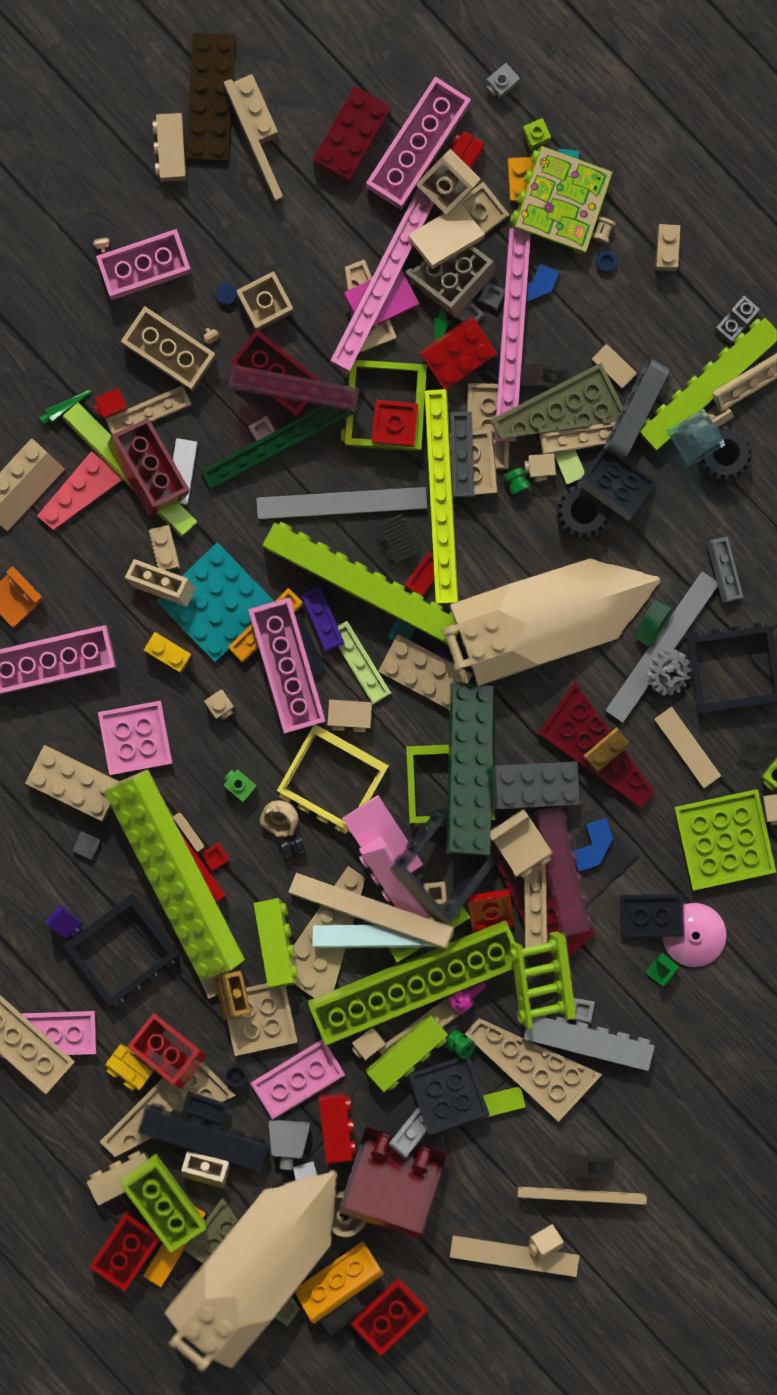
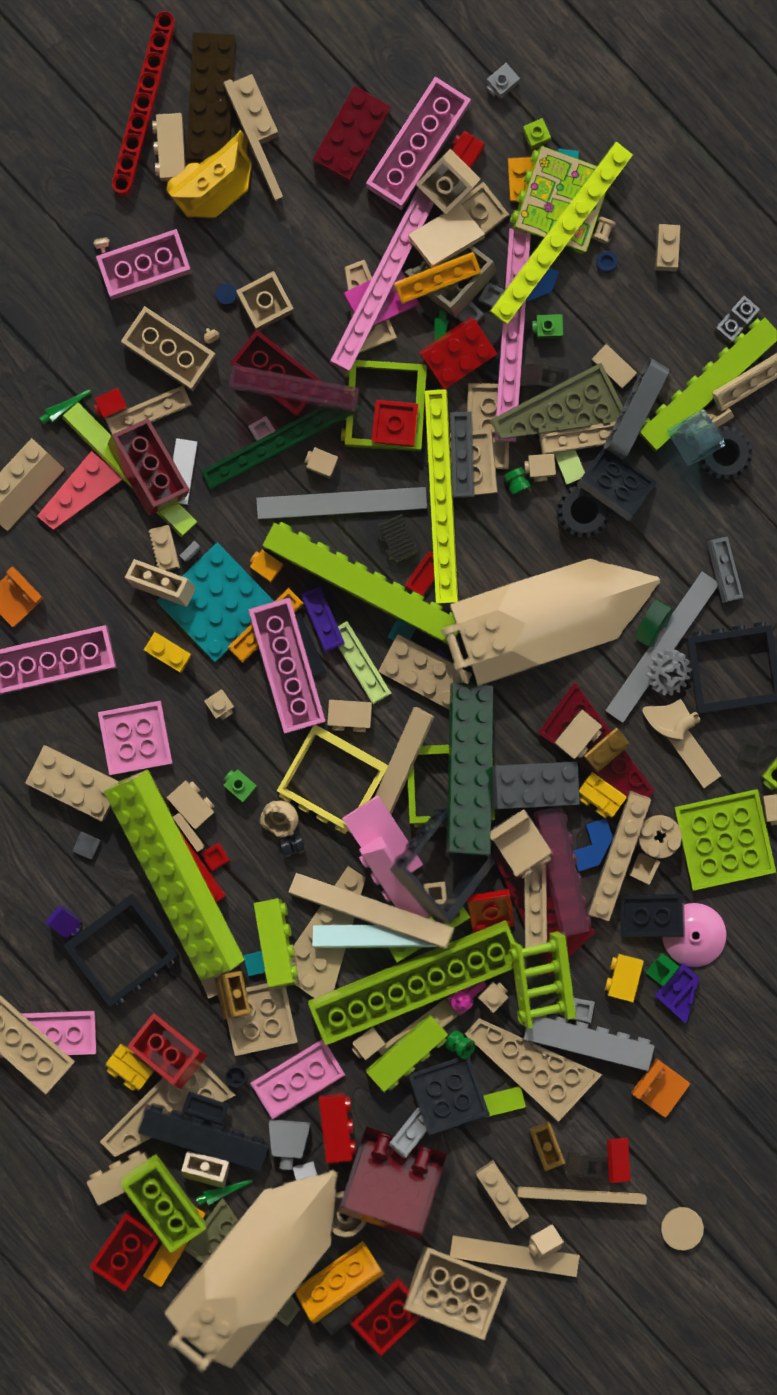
(149, 94): none -> red beam
(190, 551): none -> light grey tile
(191, 804): none -> tan brick
(213, 1195): none -> green piece
(214, 183): none -> yellow slope
(254, 963): none -> teal tile
(265, 565): none -> light orange brick
(321, 462): none -> tan brick
(404, 757): none -> tan tile
(437, 277): none -> light orange tile
(454, 1293): none -> tan slope
(493, 996): none -> tan brick
(502, 1194): none -> tan brick
(547, 1146): none -> pearl gold brick
(548, 326): none -> bright green brick
(561, 233): none -> neon yellow plate
(578, 734): none -> tan brick
(601, 795): none -> yellow brick
(618, 1160): none -> red tile
(619, 856): none -> tan brick
(624, 977): none -> yellow brick
(644, 868): none -> tan panel
(660, 1087): none -> orange bracket
(670, 841): none -> tan brick
(671, 720): none -> tan arm
(679, 992): none -> dark purple wing
(682, 1228): none -> tan tile

